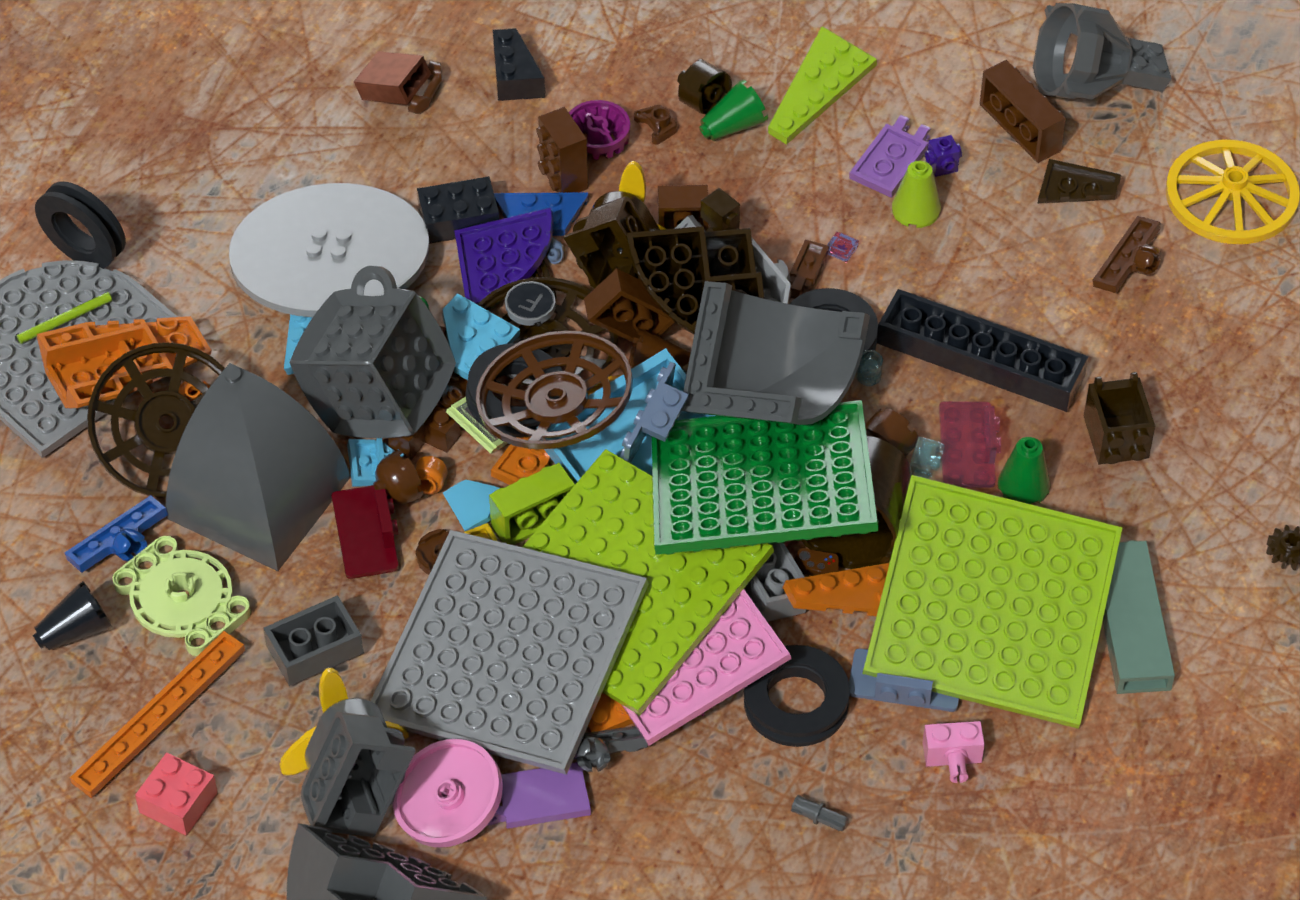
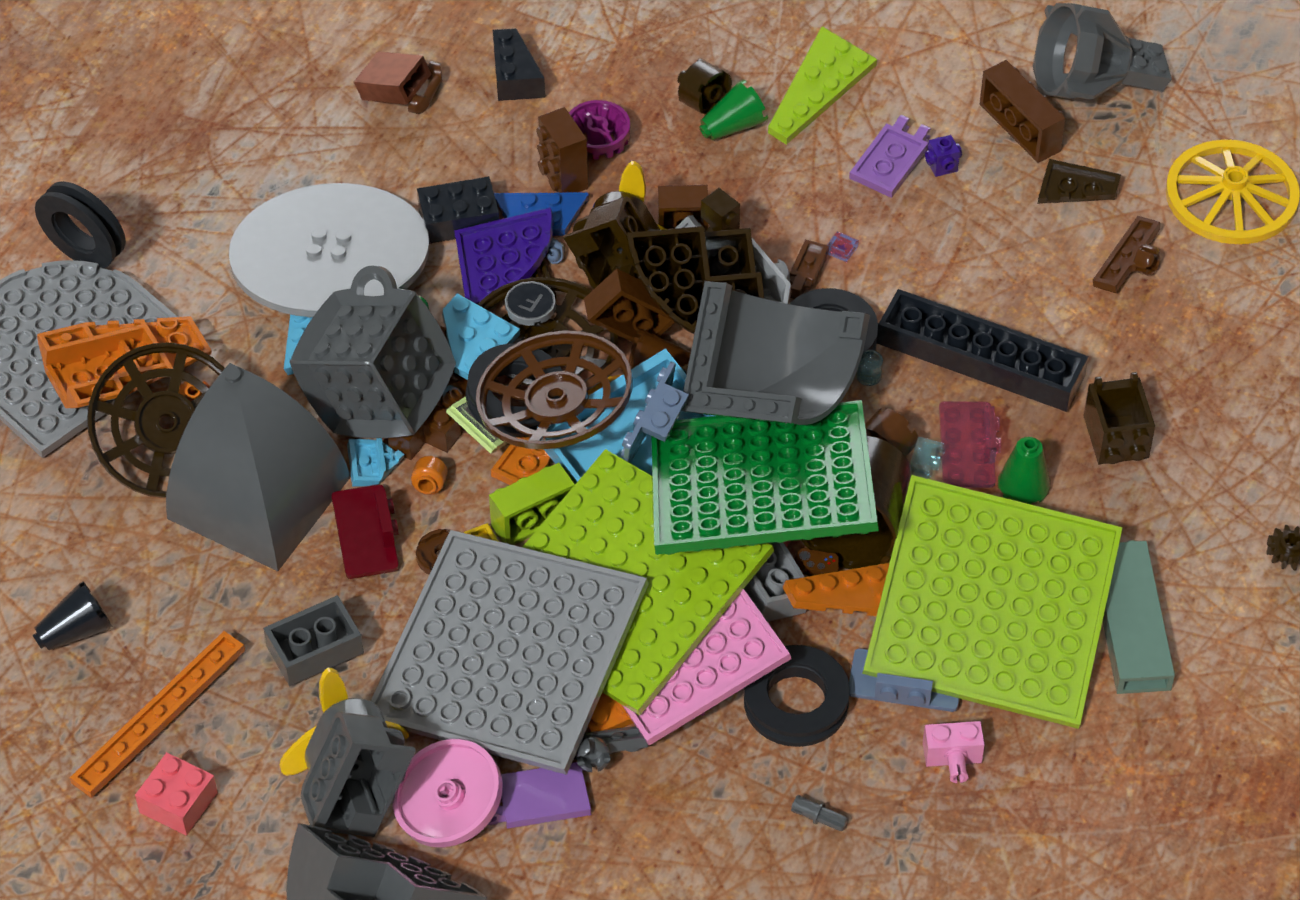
(64, 317): lime bar -> none
(119, 536): blue plate -> none
(172, 612): yellowish green piece -> none
(398, 478): reddish brown cylinder -> none
(470, 502): medium azure slope -> none
(658, 120): reddish brown piece -> none
(917, 197): lime cone -> none

